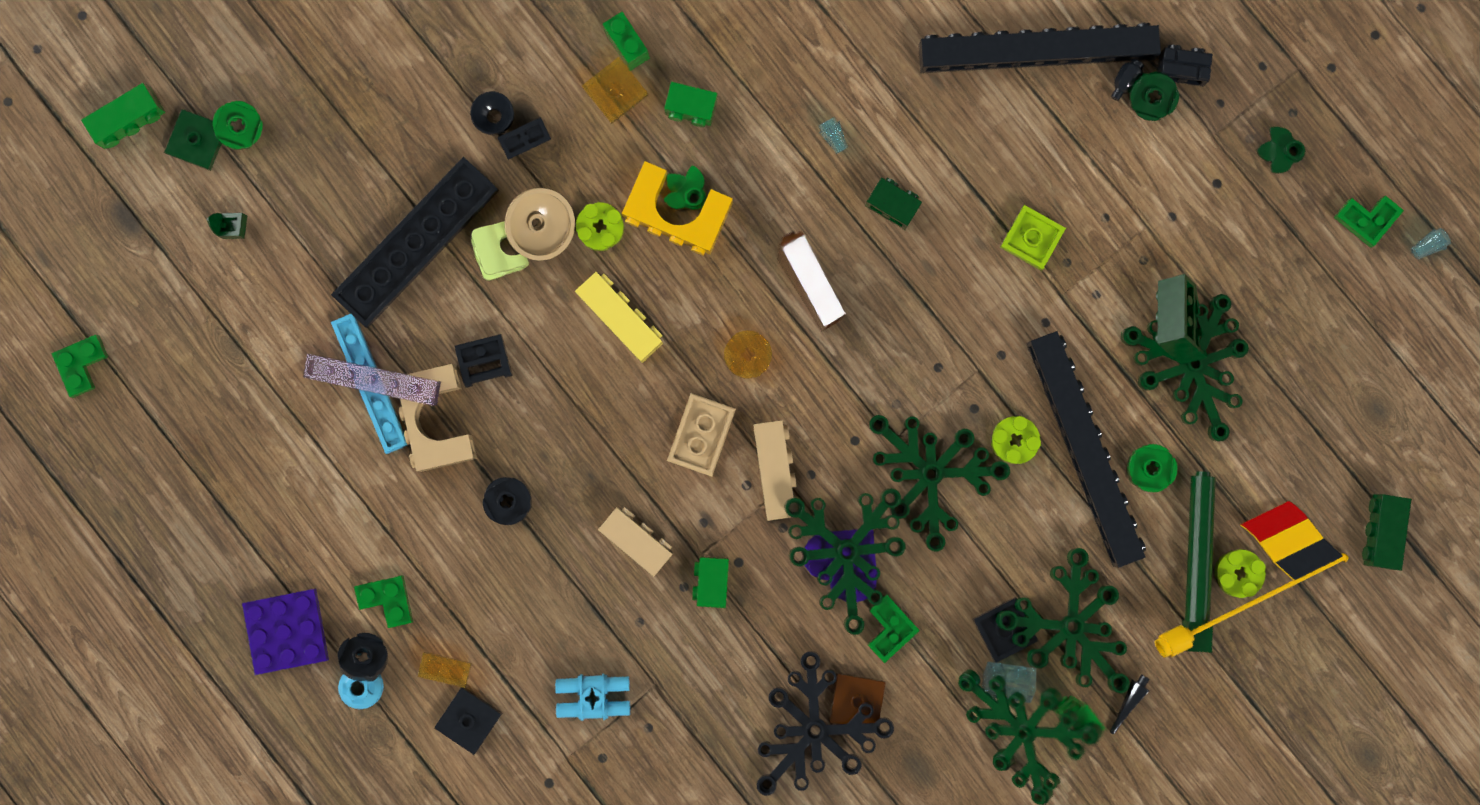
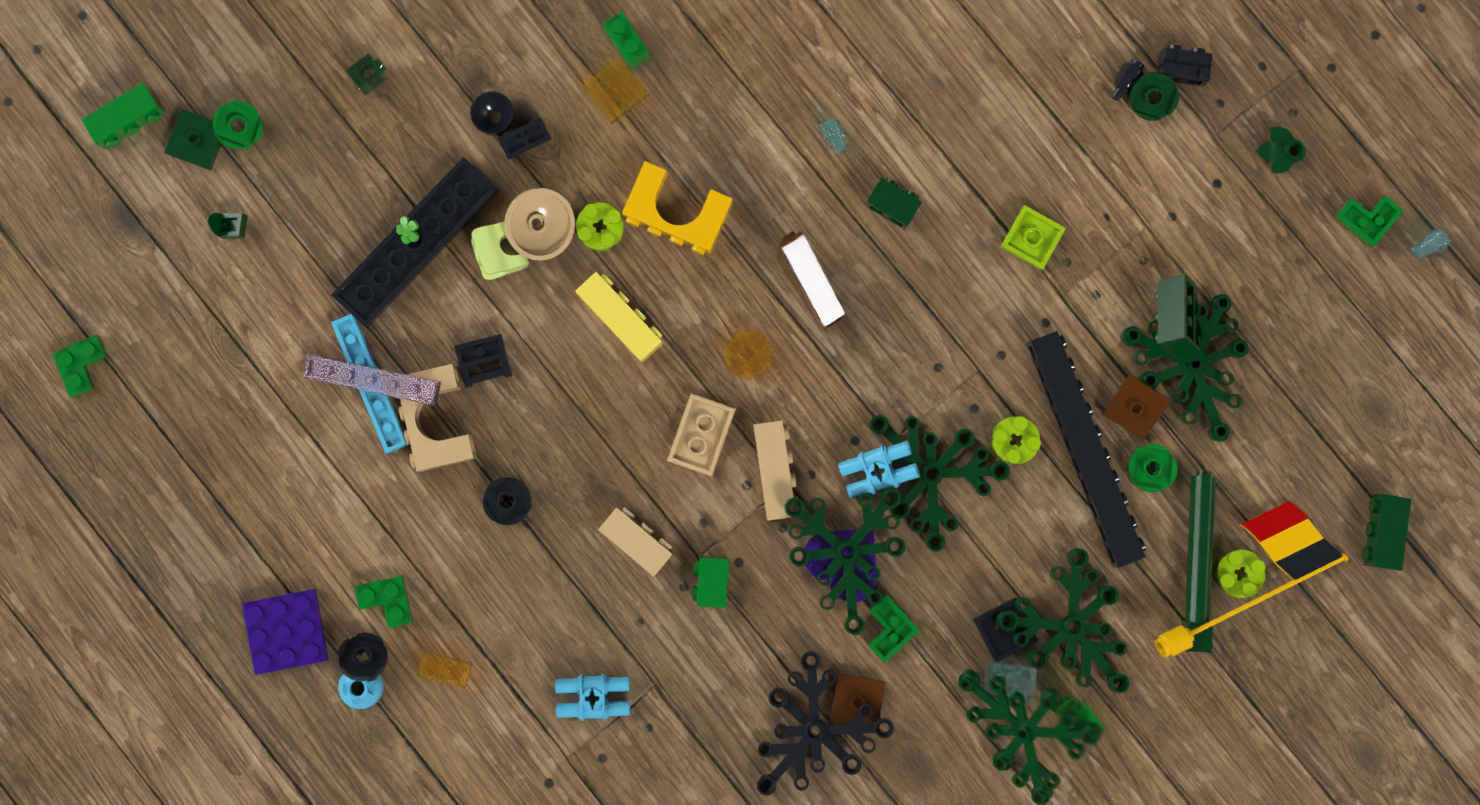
(358, 69): none -> clear green brick
(407, 230): none -> bright green plant
(468, 720): black plate -> none
(684, 187): green plate -> none
(690, 104): green brick -> none
(883, 458): none -> medium azure pin
(1039, 48): black brick -> none
(1134, 695): black piece -> none
(1136, 406): none -> reddish brown plate

